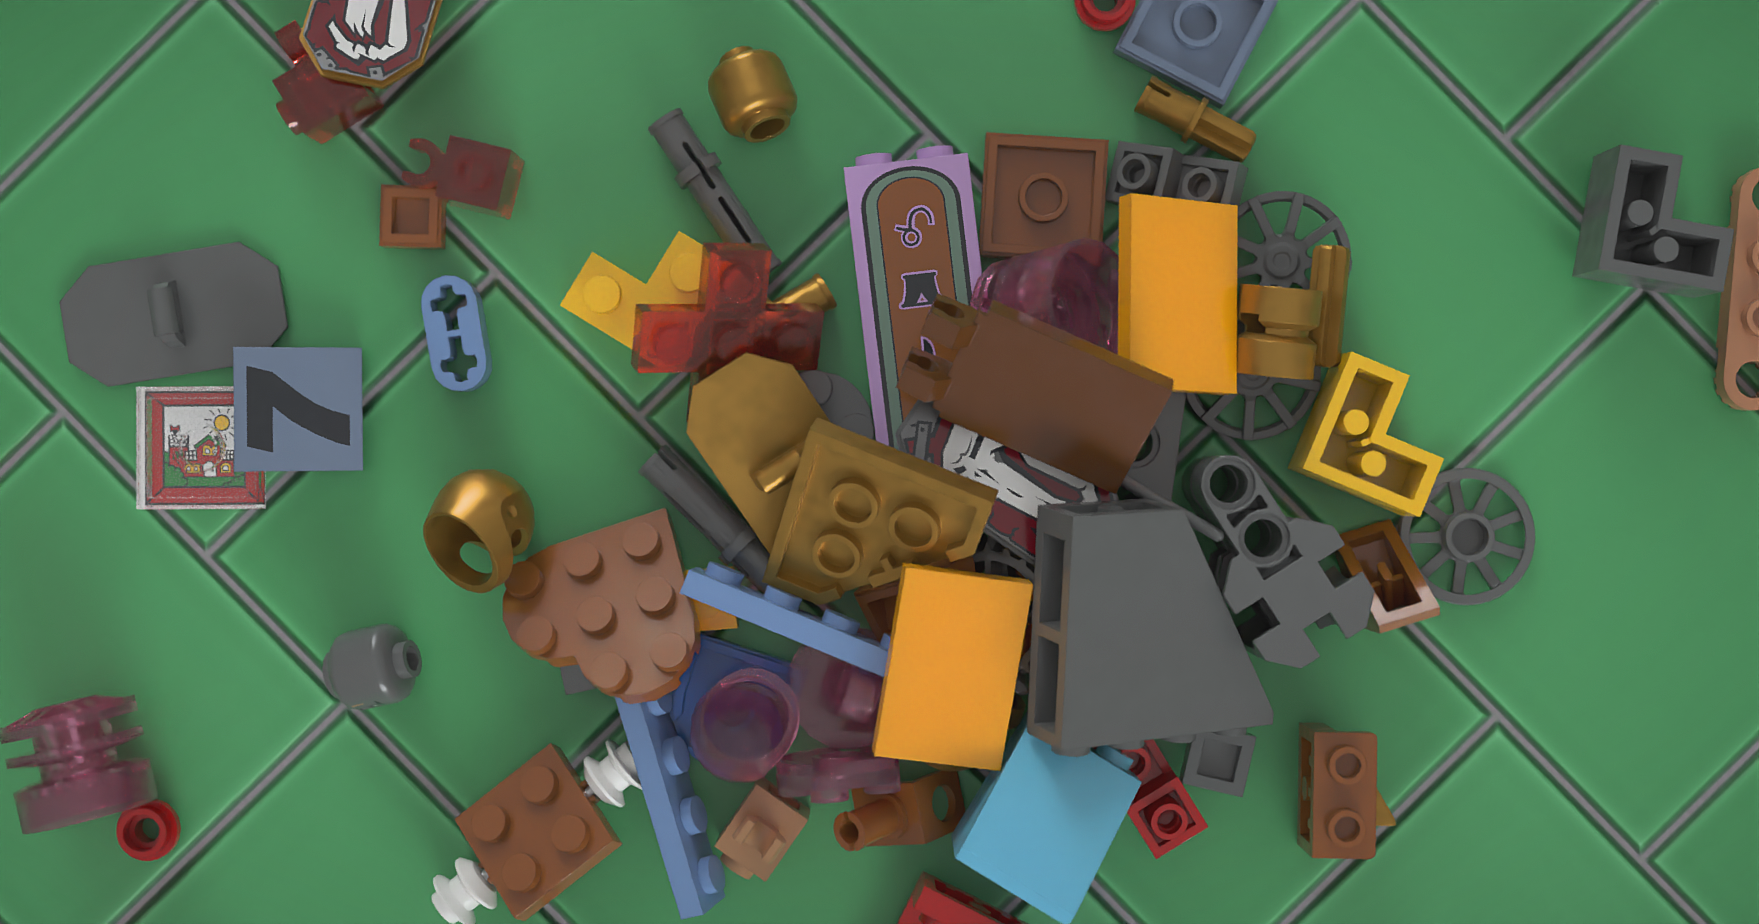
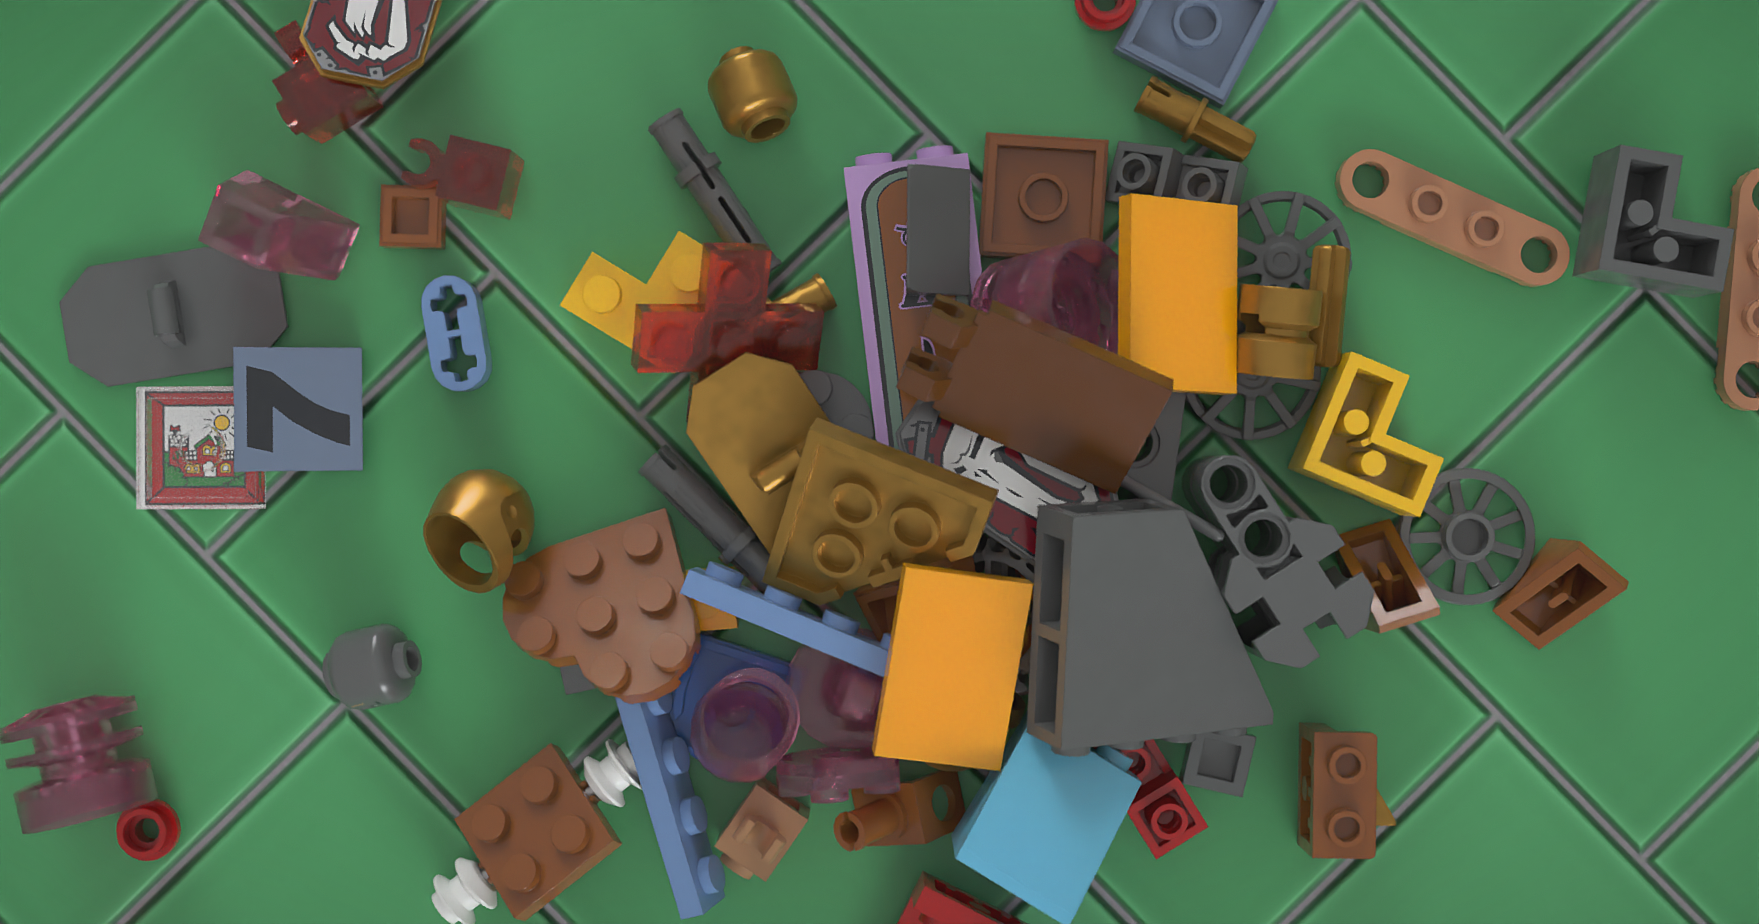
(277, 228): none -> clear pink slope
(937, 231): none -> dark grey slope
(1452, 218): none -> nougat plate
(1558, 591): none -> dark orange slope

